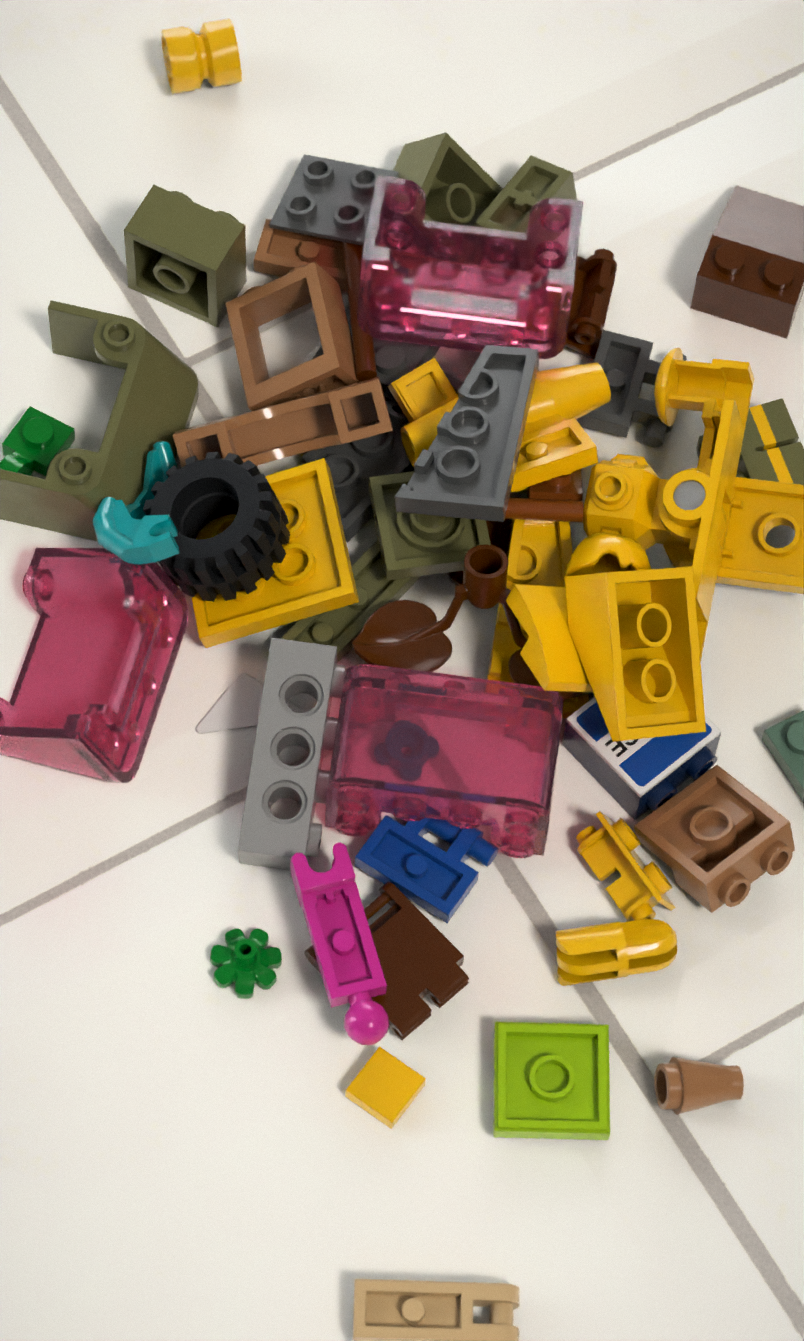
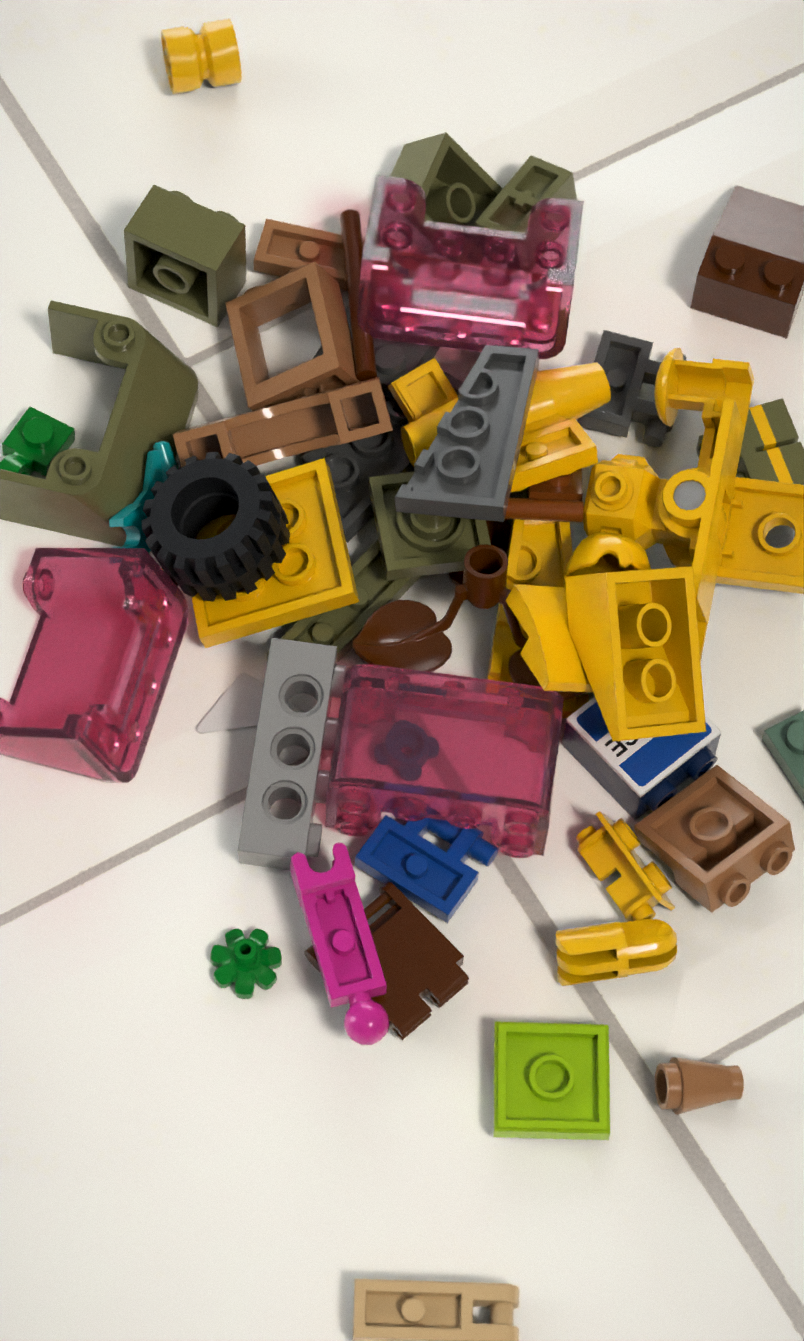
(131, 538): teal piece -> none
(329, 199): dark grey hinge -> none
(385, 1087): yellow tile -> none
(590, 301): reddish brown hinge -> none

